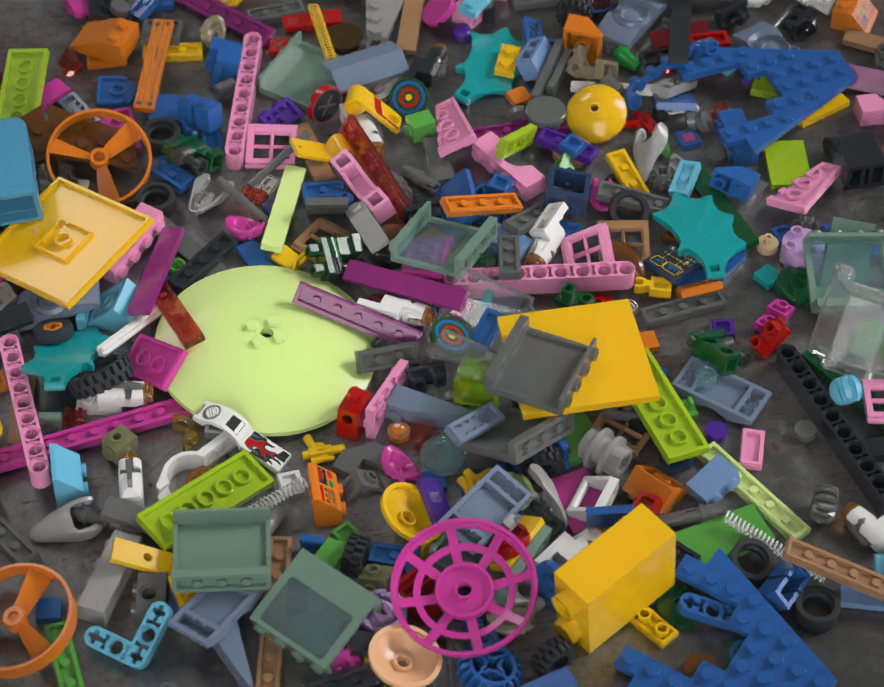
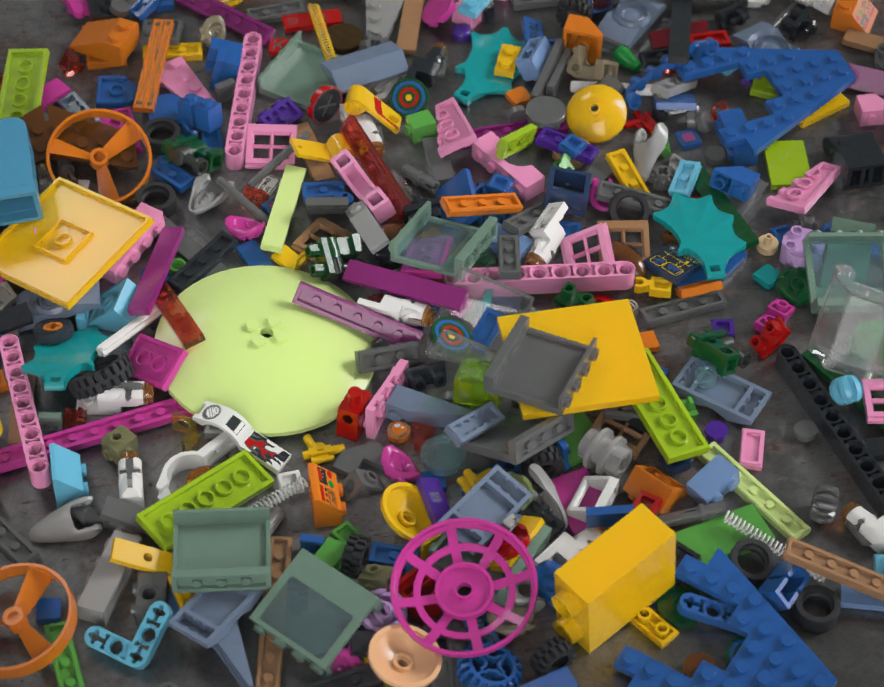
(182, 80): none -> bright pink wing

